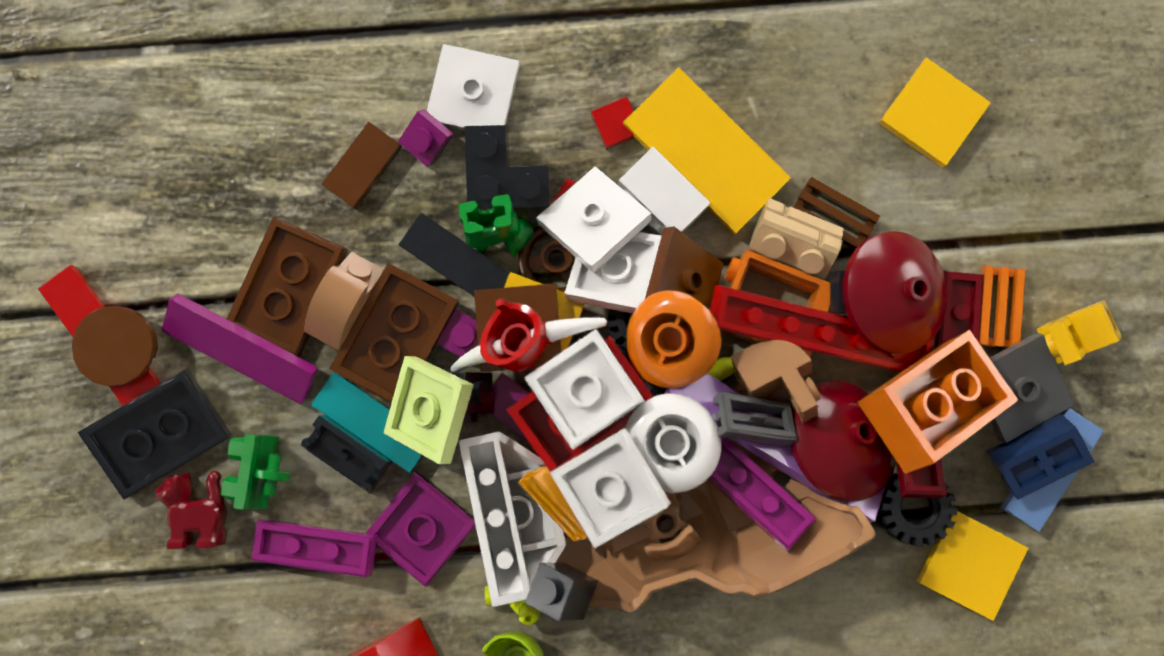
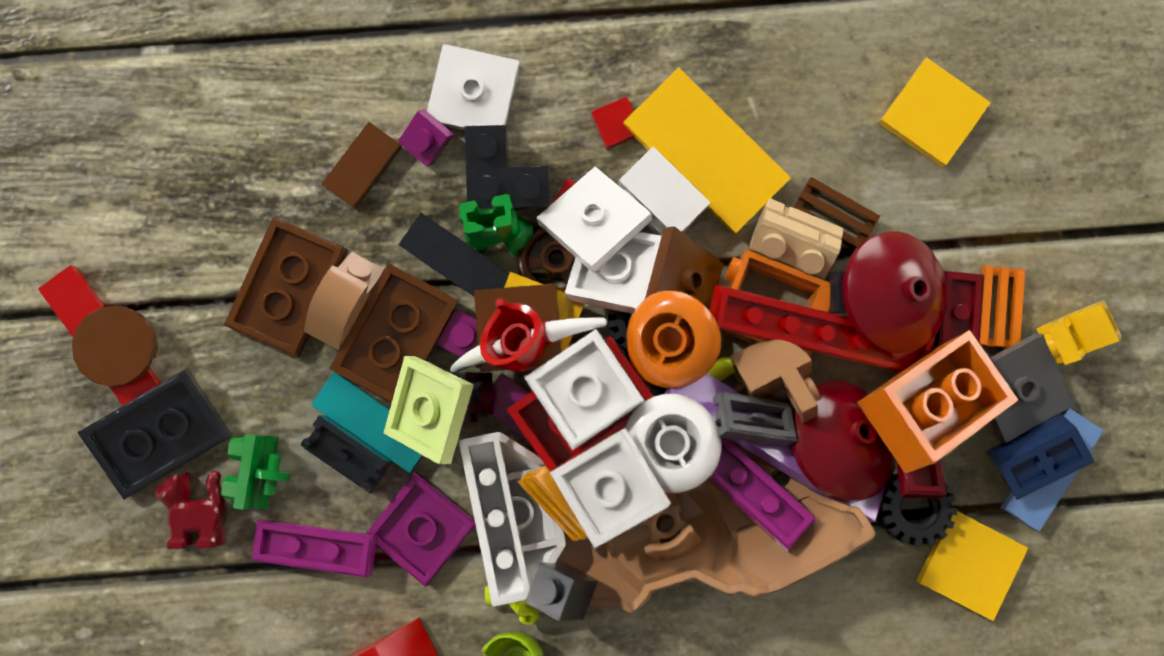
(239, 348): magenta tile -> none

